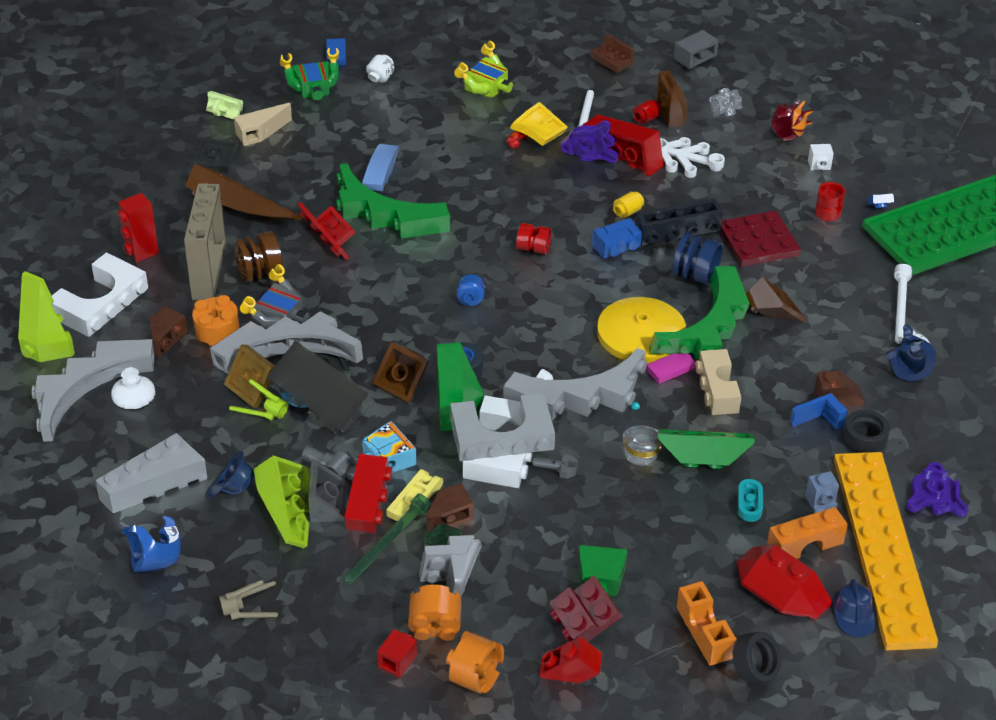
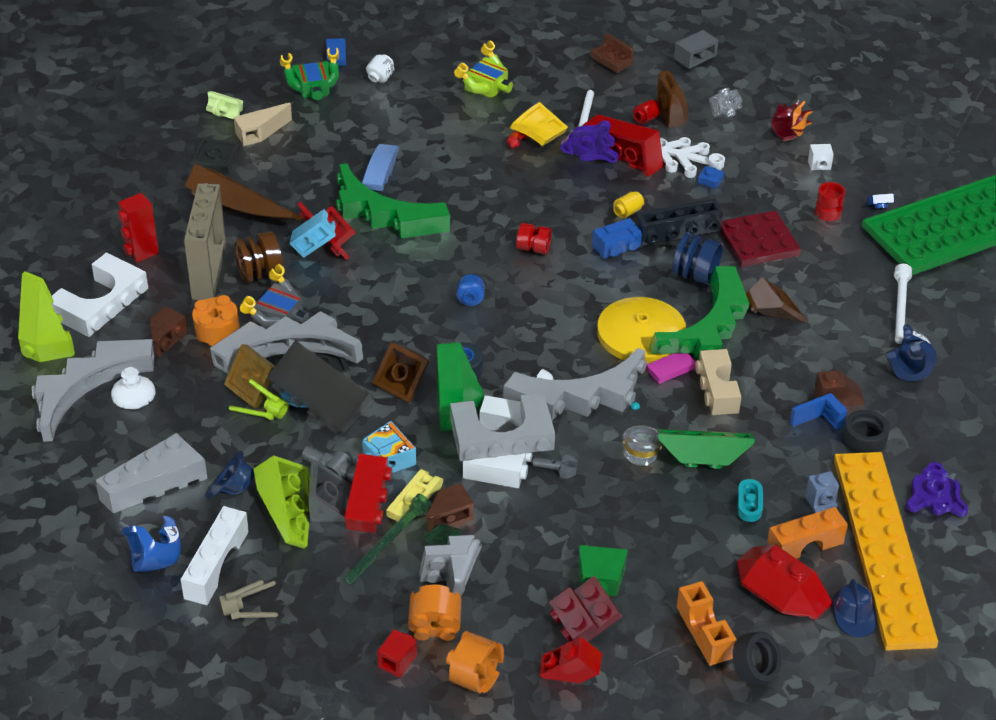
(203, 572): none -> white arch
(312, 234): none -> medium azure hinge
(711, 177): none -> blue plate

